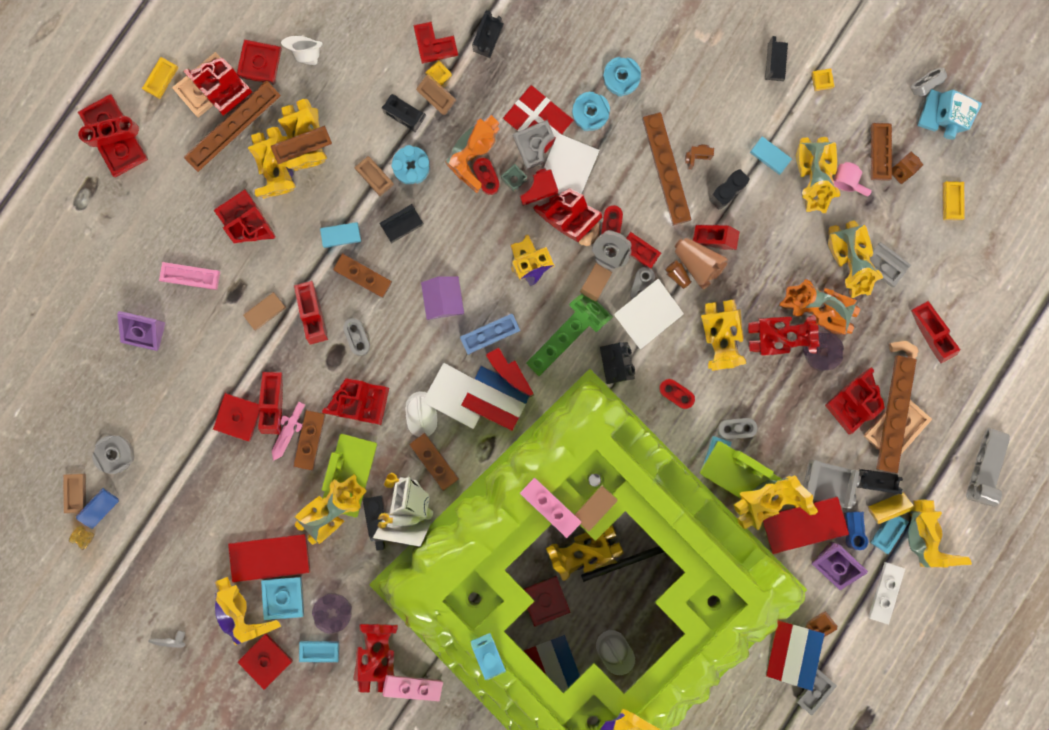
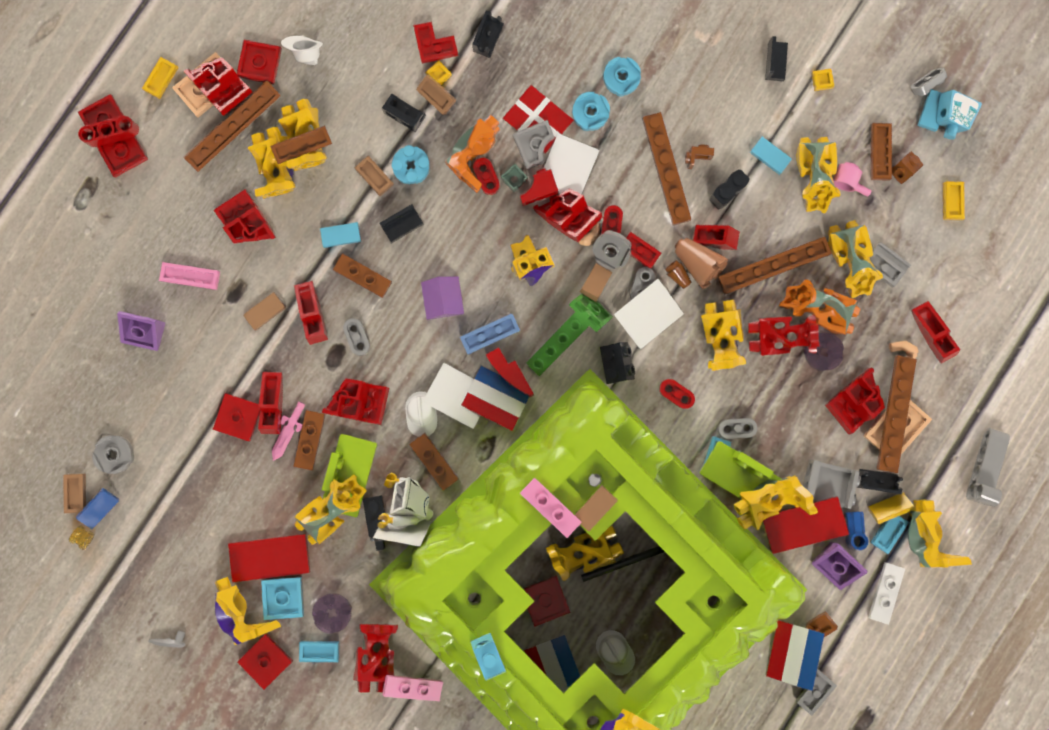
(774, 265): none -> dark orange plate

